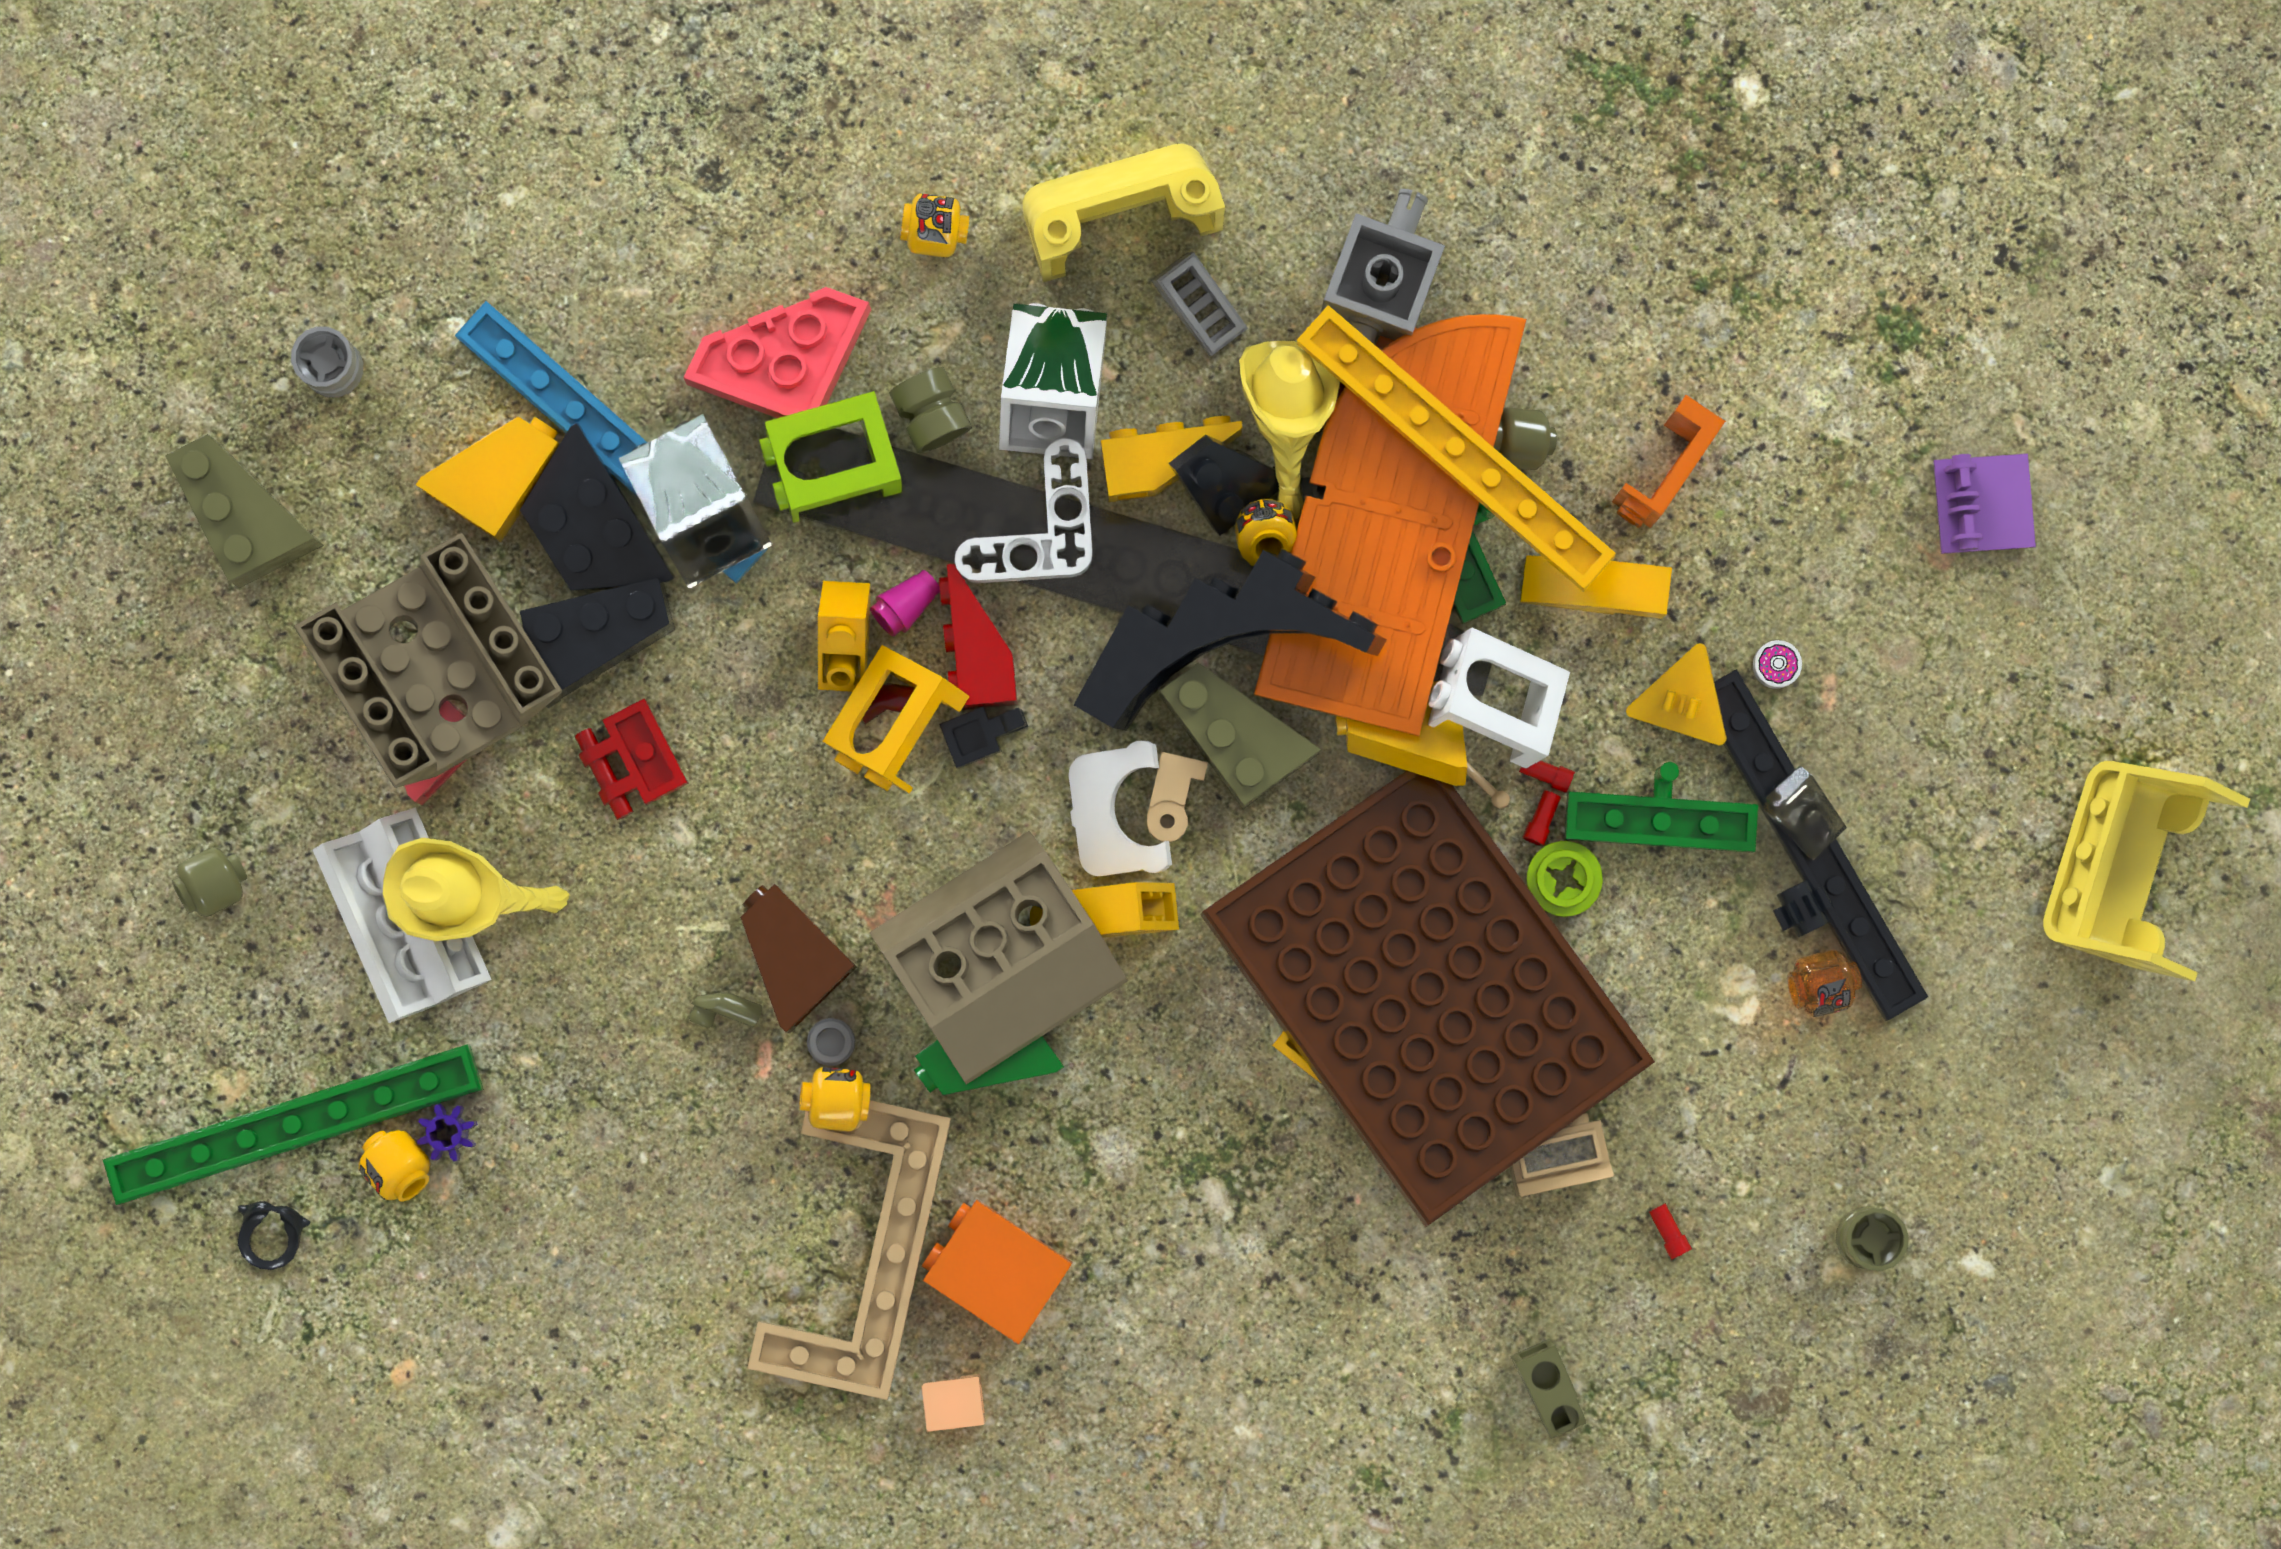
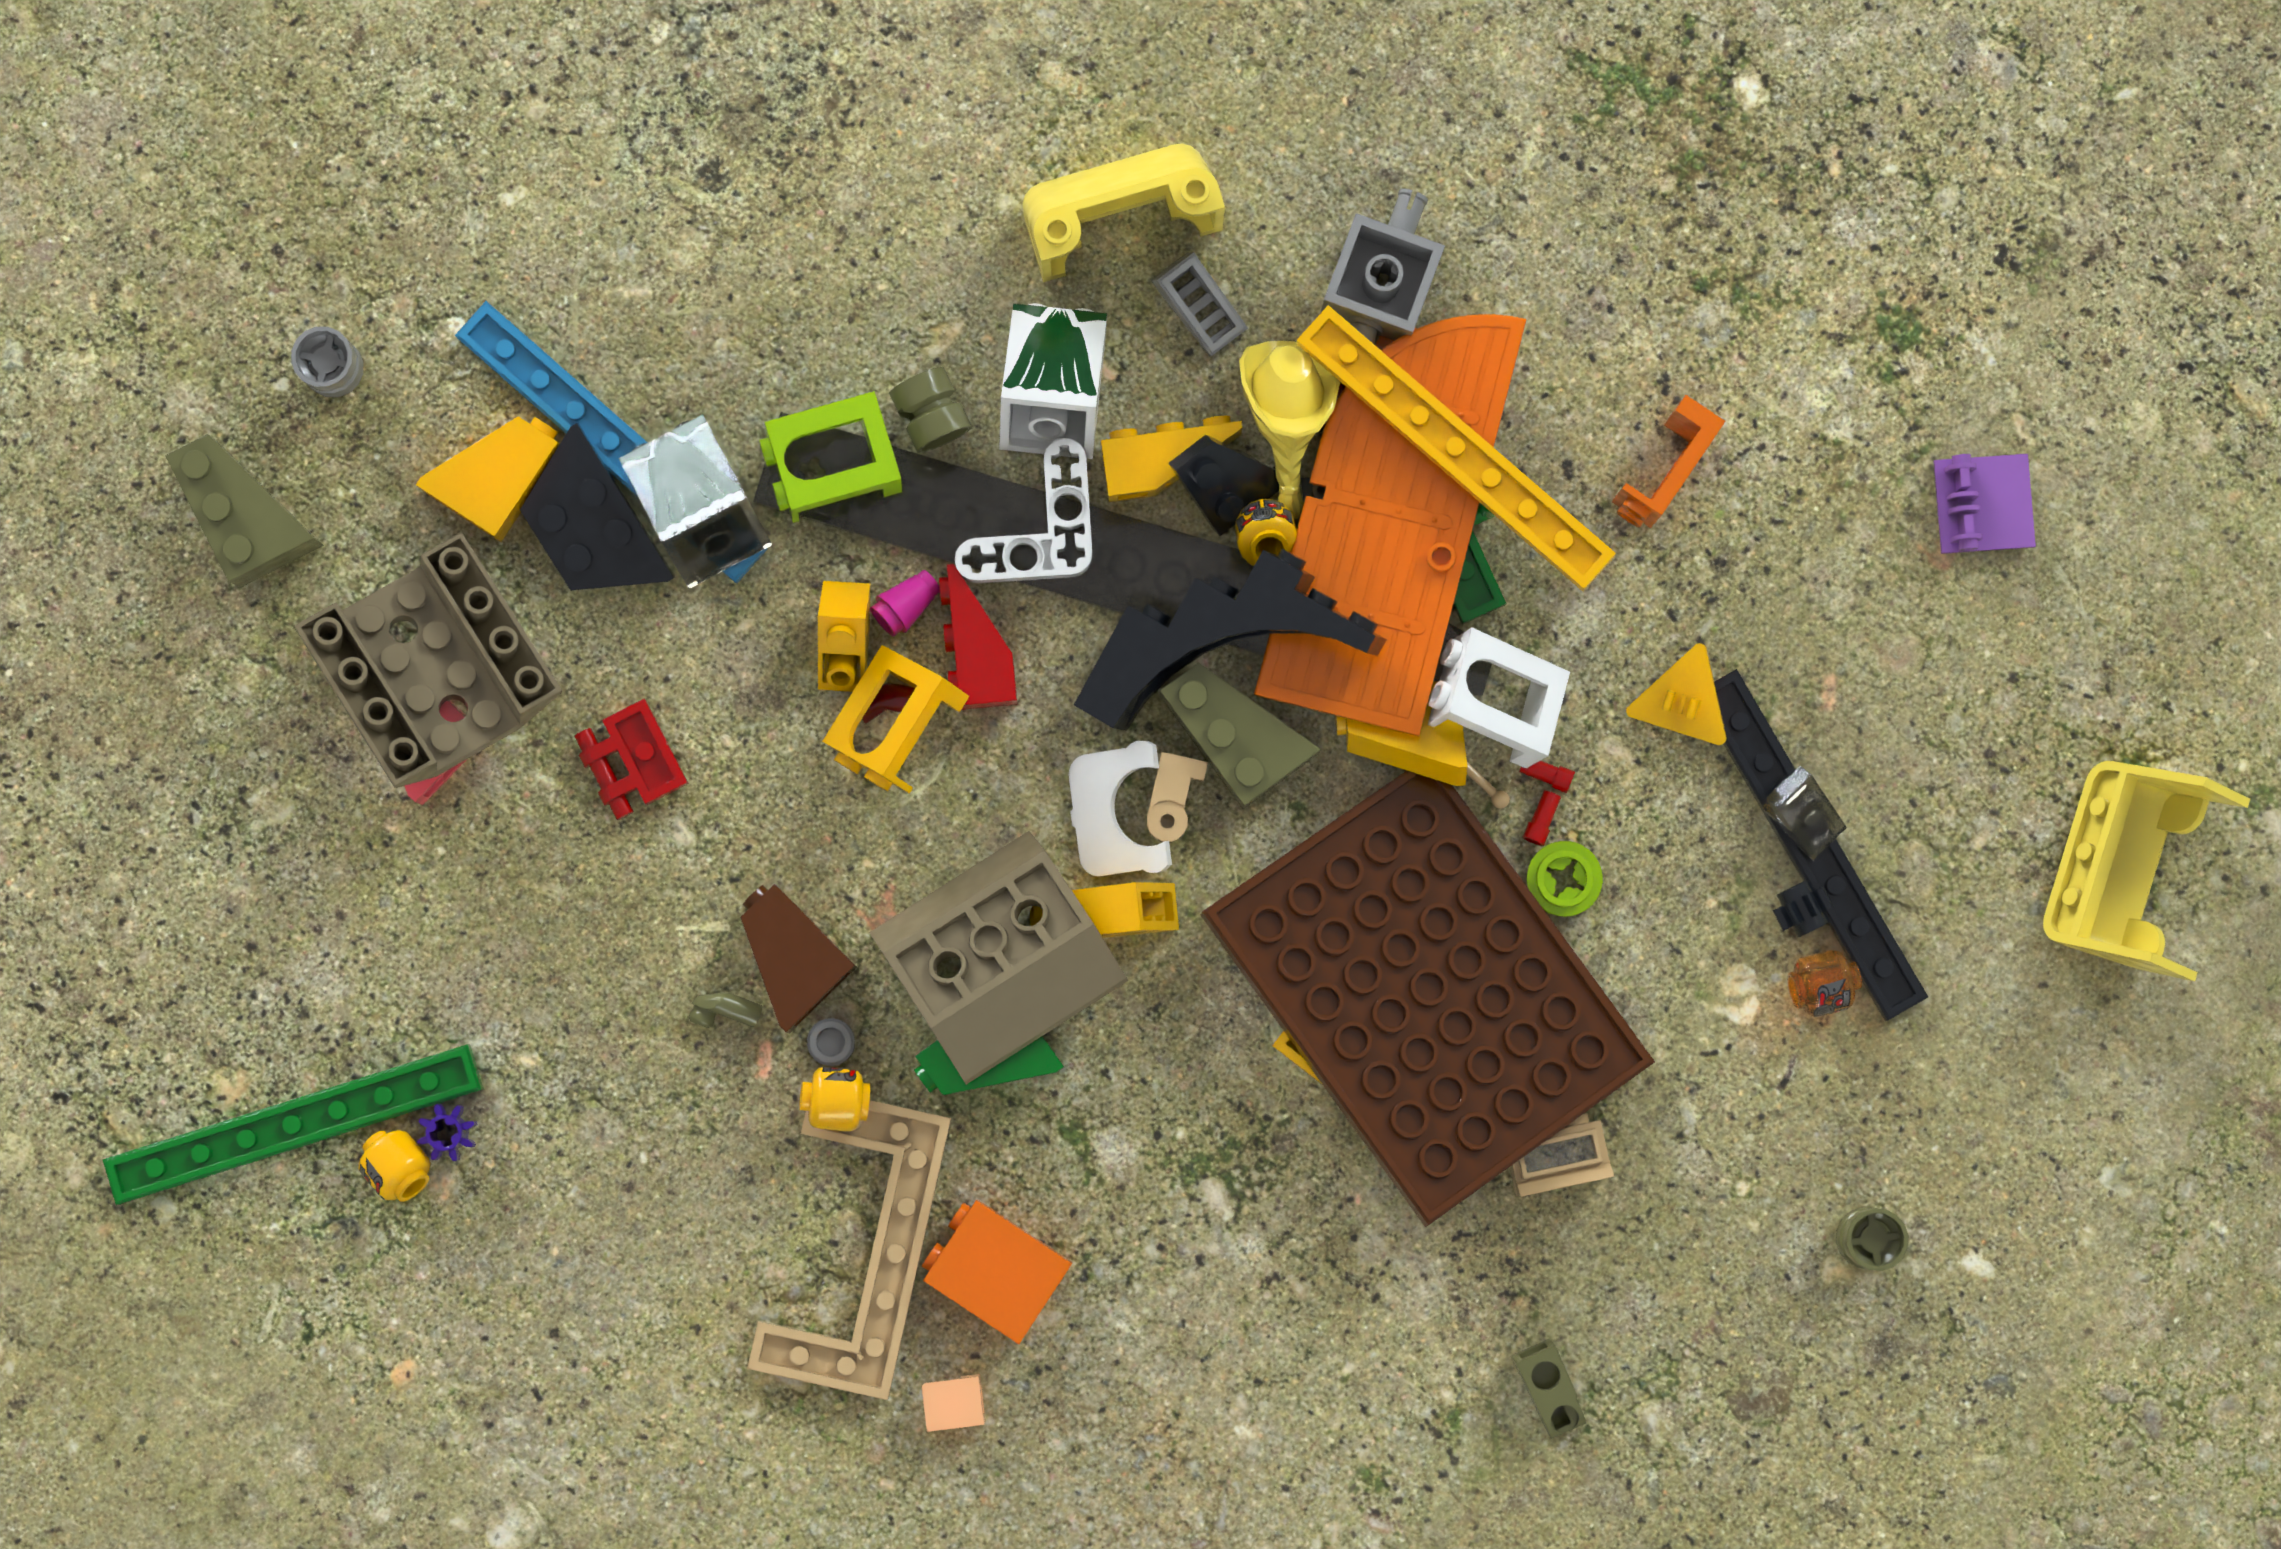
(209, 882): olive head -> none
(253, 1216): black piece -> none
(403, 969): white slope -> none
(453, 893): light yellow hat -> none
(597, 631): black wedge -> none
(783, 356): coral plate -> none
(934, 225): yellow head -> none
(975, 735): black plate -> none
(1525, 438): olive head -> none
(1617, 589): yellow slope -> none
(1661, 819): green plate -> none
(1675, 1242): red piece -> none
(1777, 664): tile -> none

